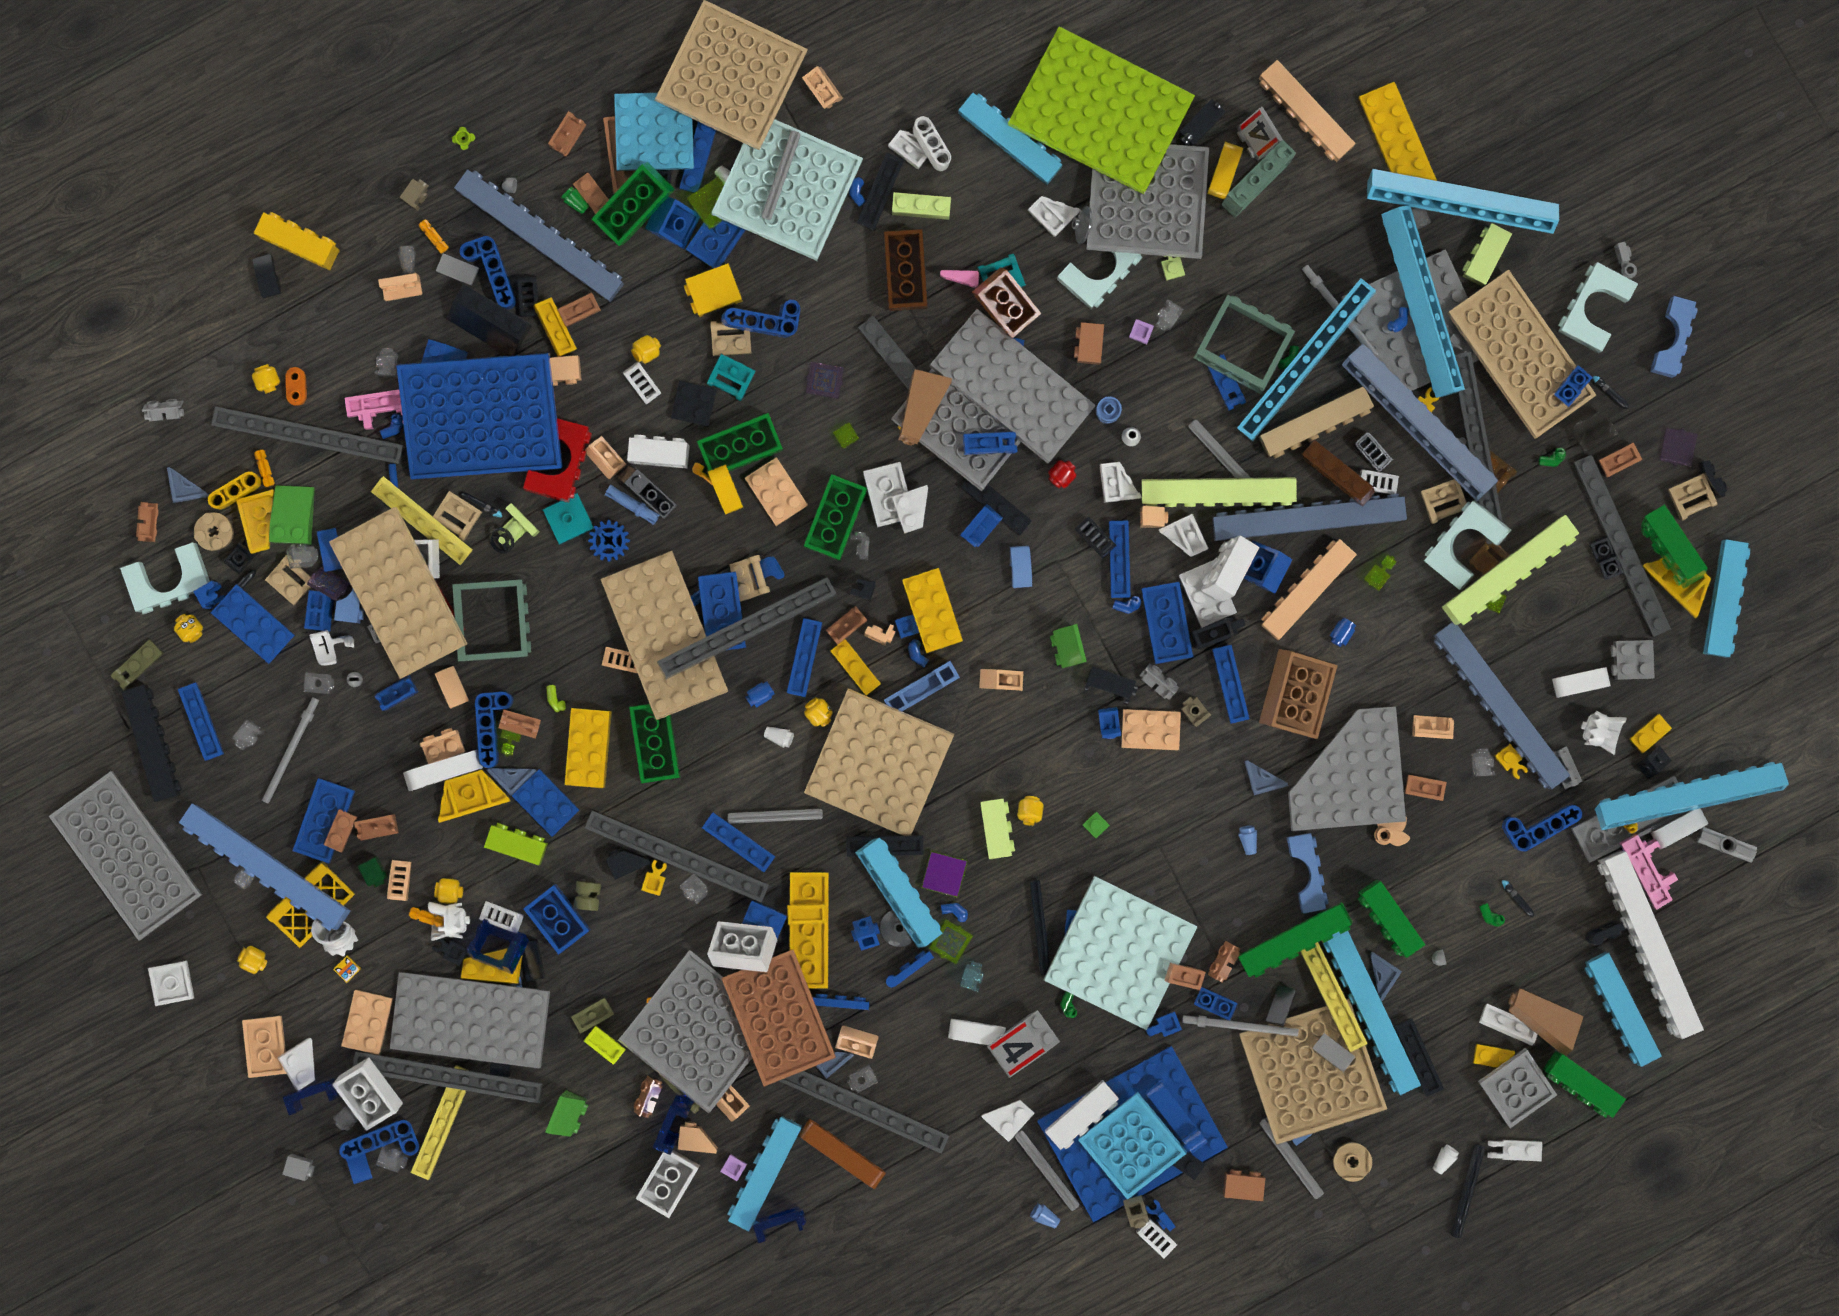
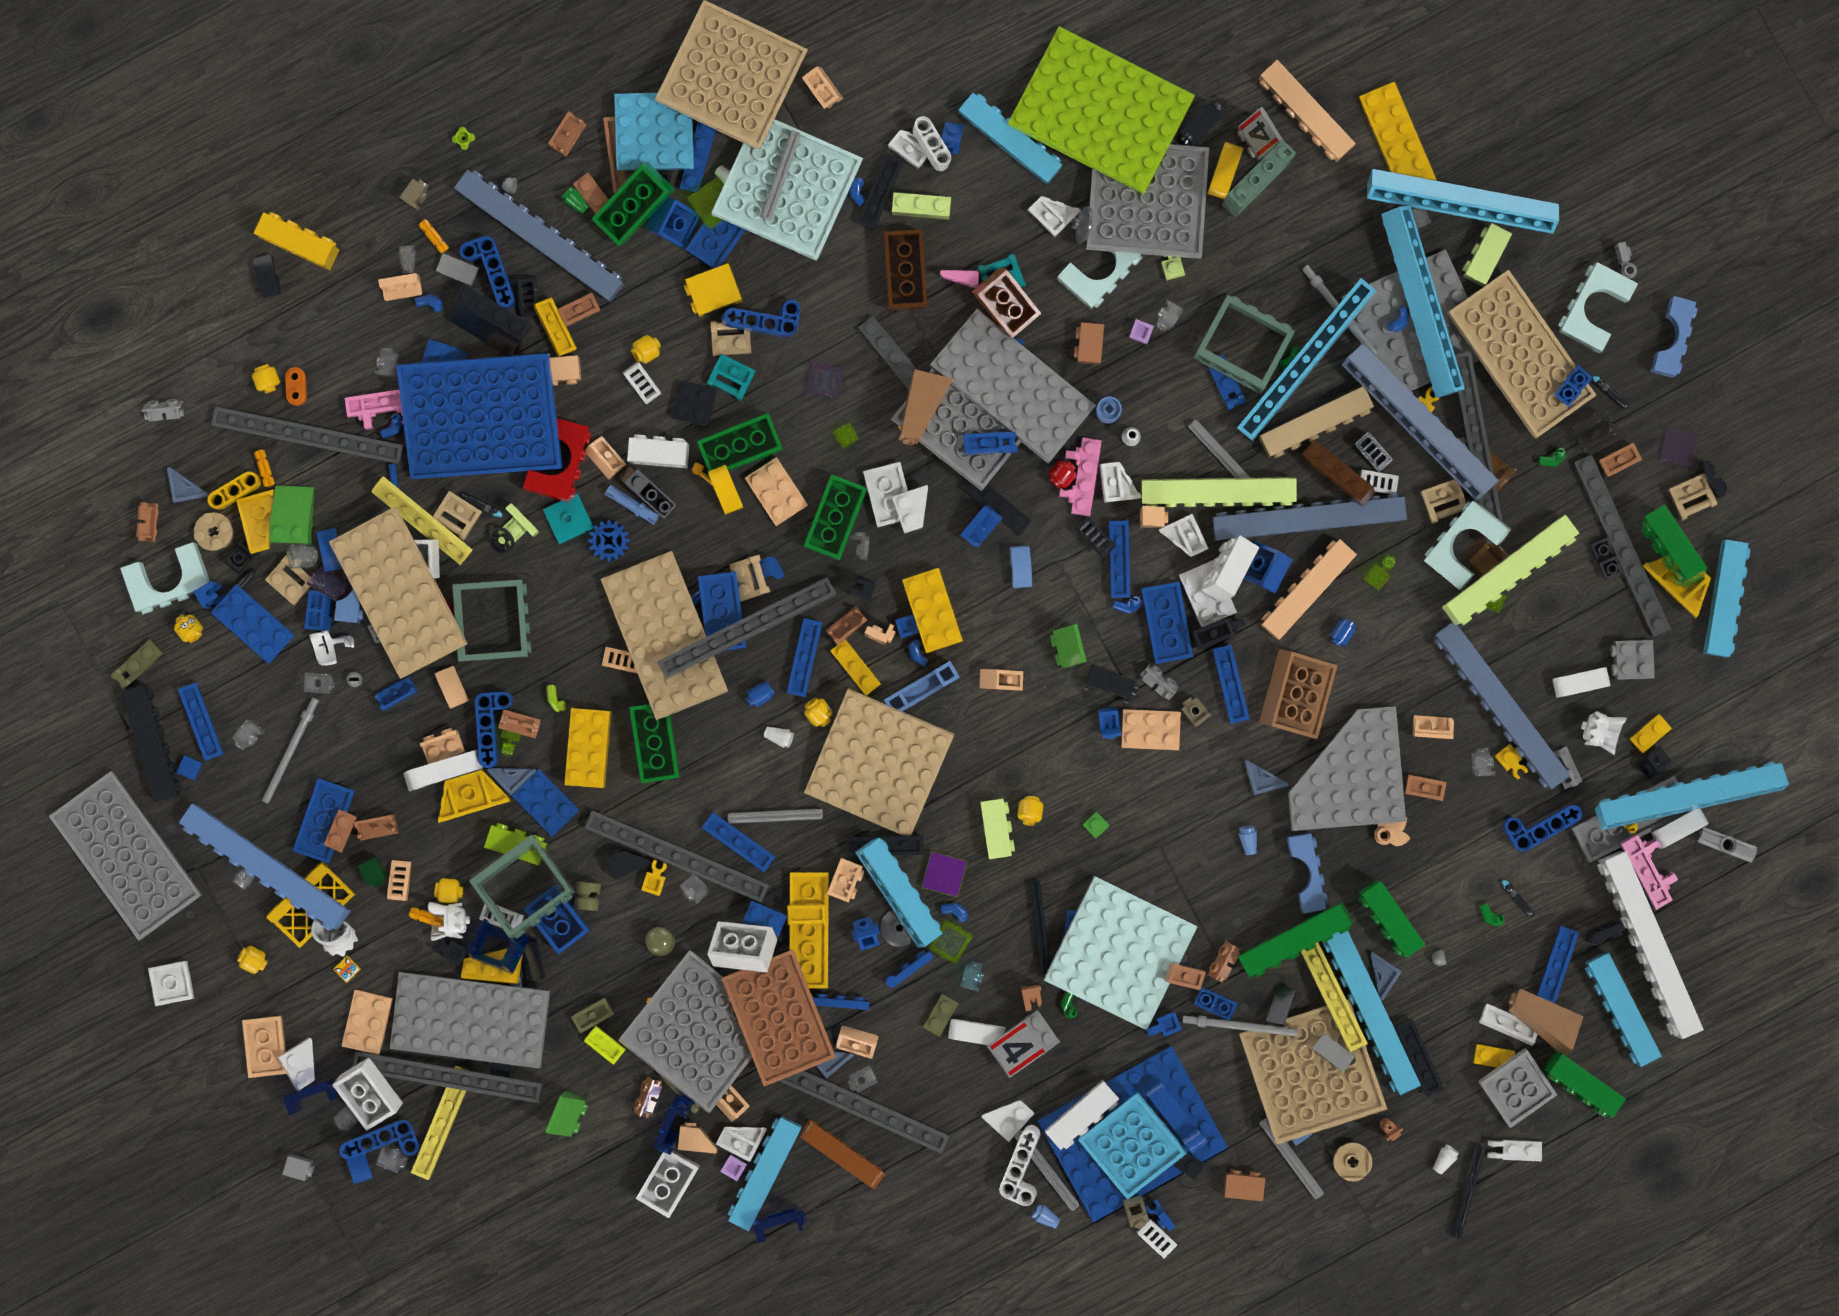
(189, 767): none -> blue tile
(430, 300): none -> blue arm
(503, 862): none -> sand green window
(660, 941): none -> olive helmet
(741, 1140): none -> white wing
(845, 880): none -> light nougat bracket
(940, 1015): none -> olive plate
(952, 136): none -> blue bracket
(1022, 1163): none -> white beam
(1030, 993): none -> nougat hinge
(1083, 491): none -> bright pink hinge
(1391, 1130): none -> nougat hinge
(1557, 964): none -> blue plate

